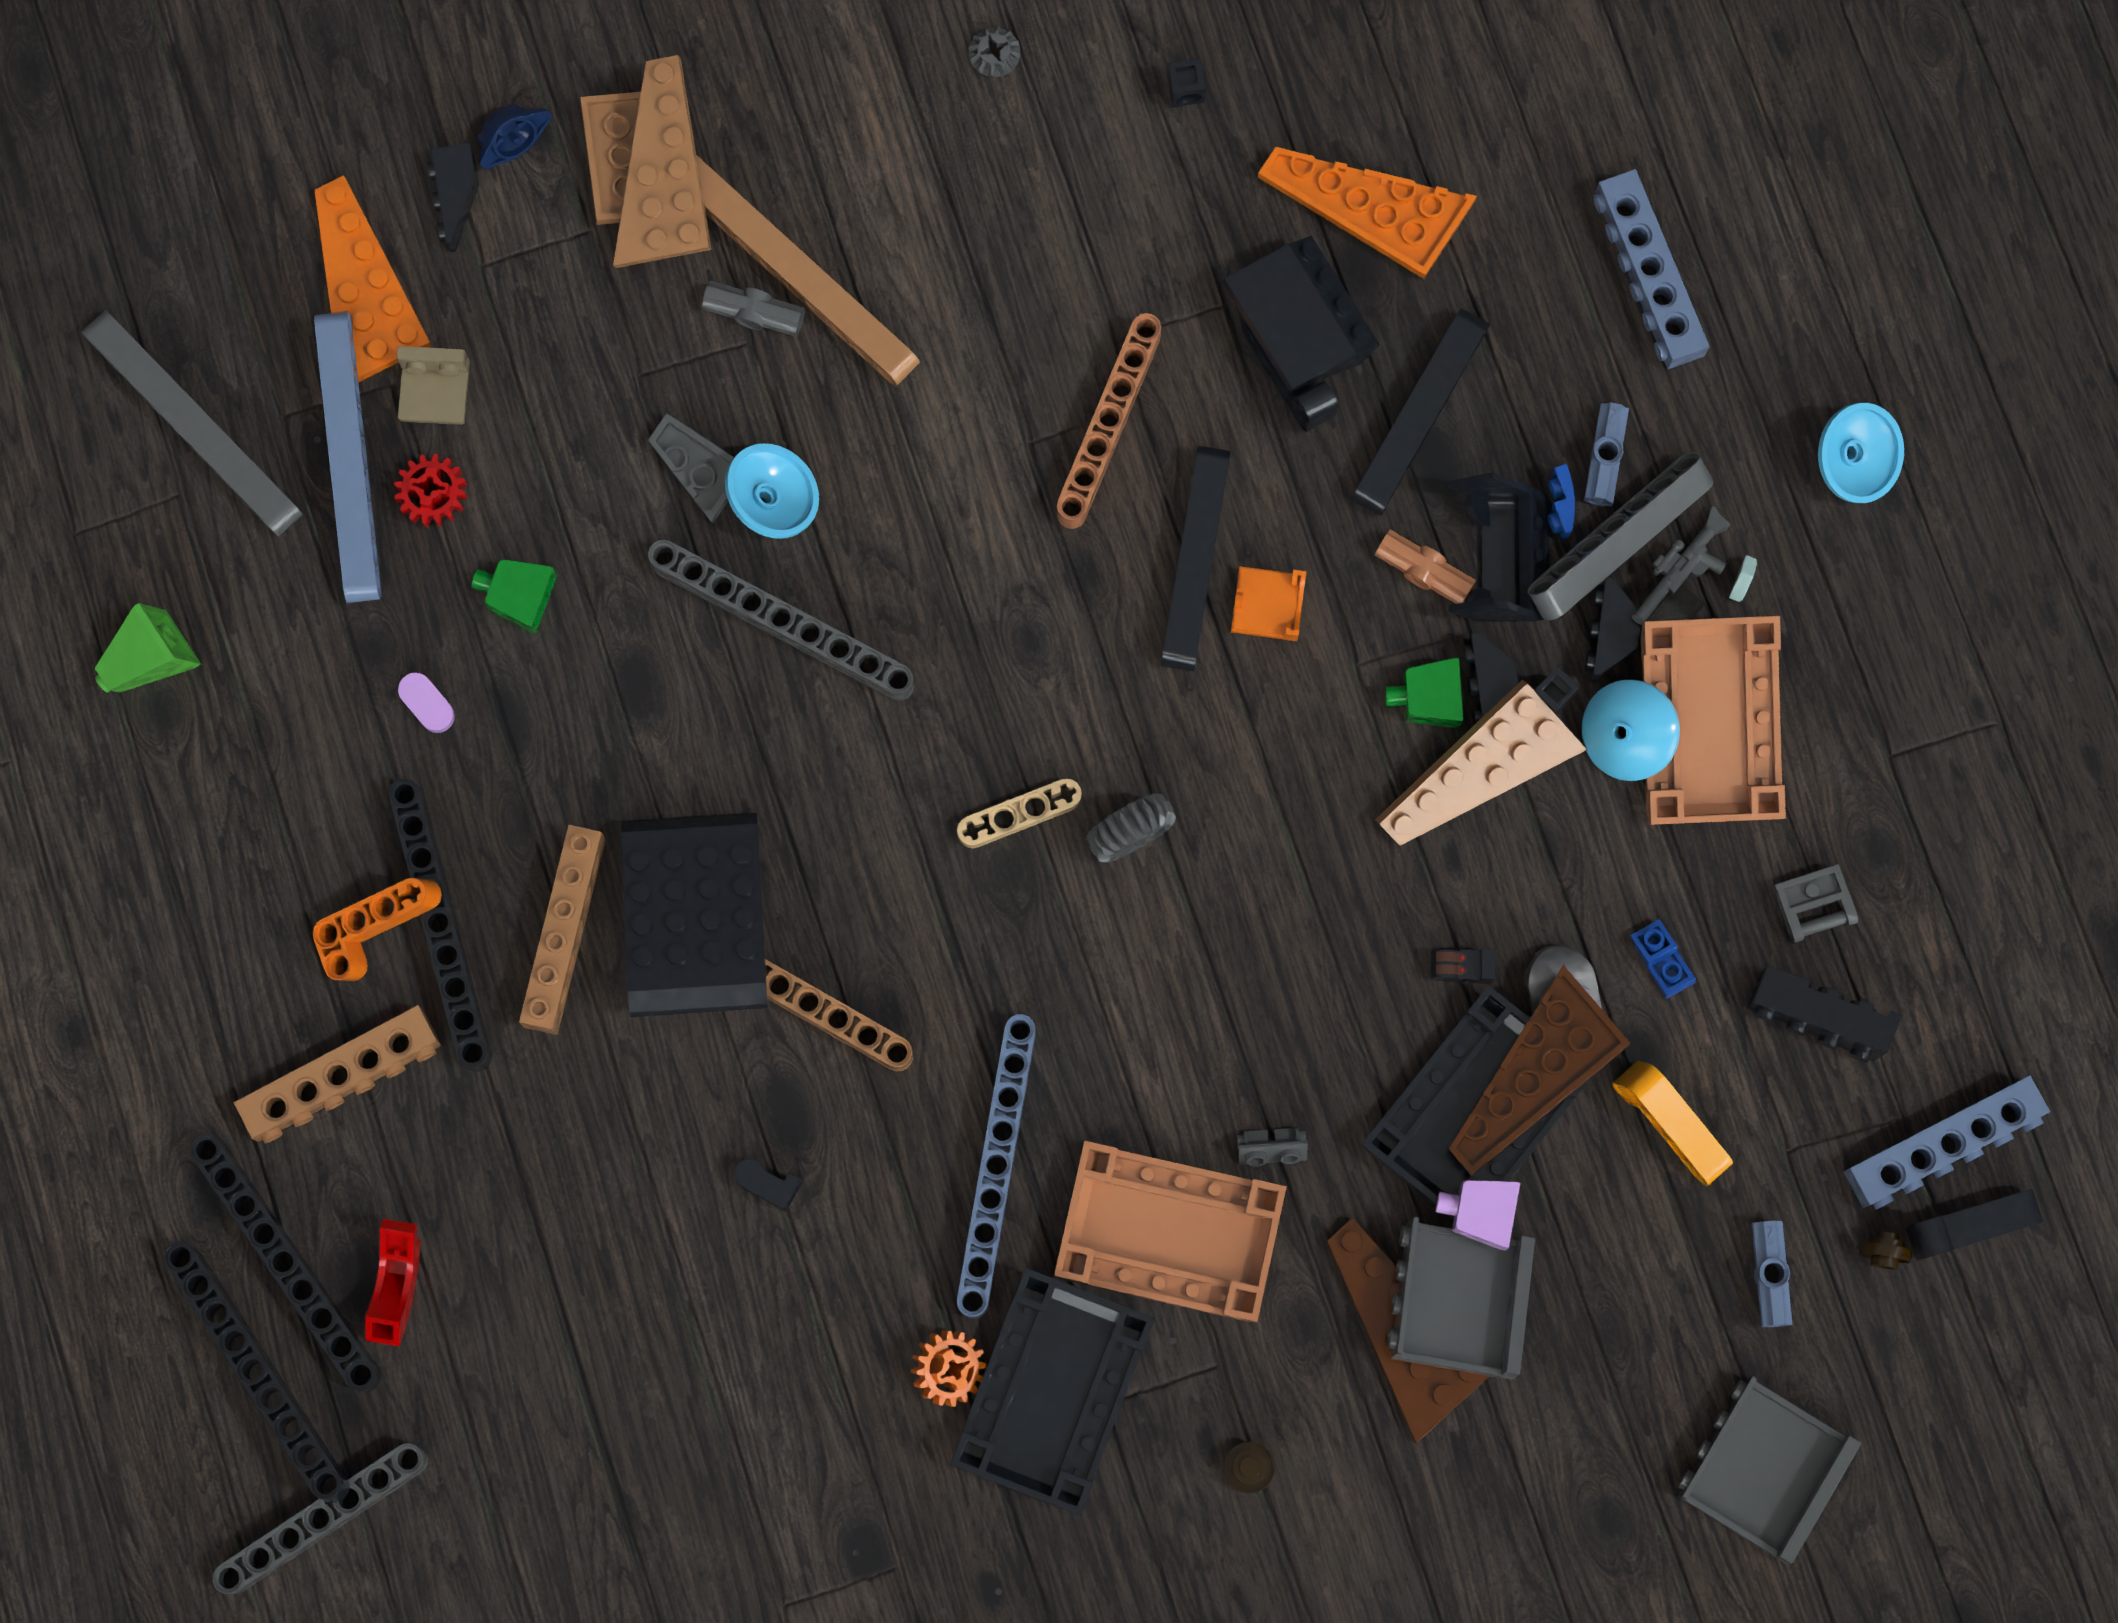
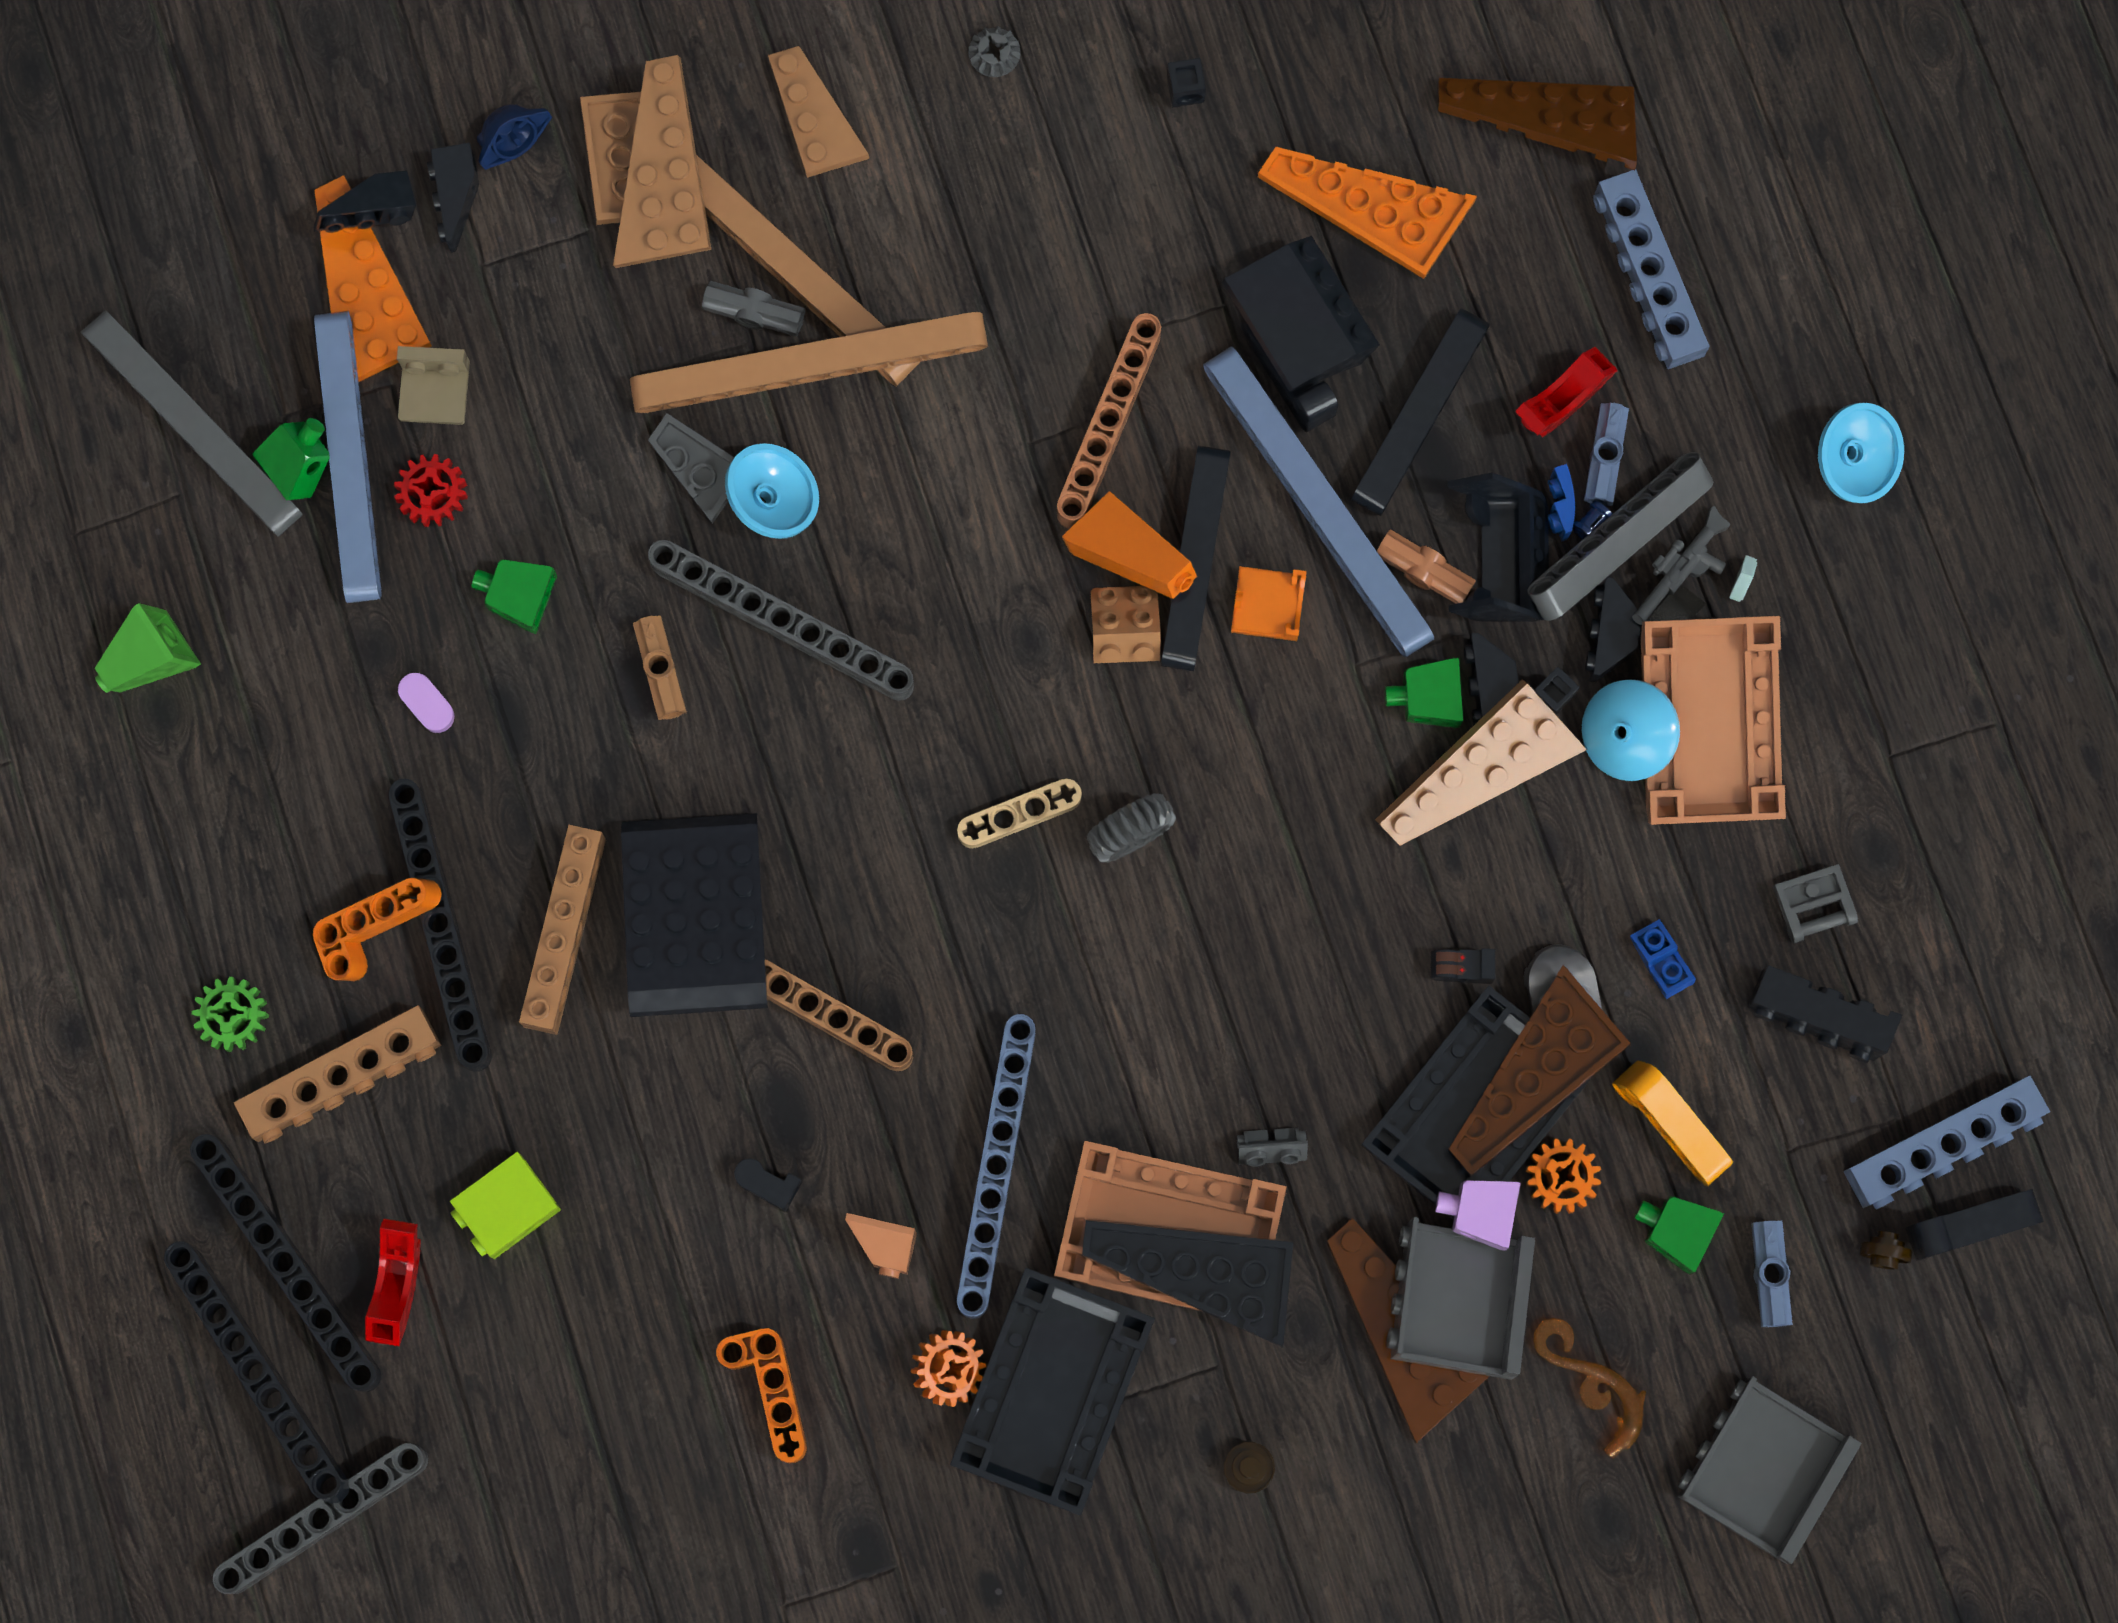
(230, 999): none -> bright green gear
(294, 458): none -> green torso
(375, 201): none -> black slope
(504, 1206): none -> lime brick
(664, 686): none -> medium nougat piece
(770, 1397): none -> orange beam
(809, 362): none -> medium nougat beam
(816, 121): none -> medium nougat wing
(885, 1243): none -> nougat slope
(1125, 624): none -> medium nougat bracket
(1127, 546): none -> orange slope
(1219, 1274): none -> black wing
(1318, 502): none -> sand blue beam
(1549, 1168): none -> orange gear
(1556, 114): none -> reddish brown wing
(1567, 393): none -> red arch
(1585, 525): none -> dark blue bush
(1633, 1404): none -> clear orange plant
(1679, 1230): none -> green torso

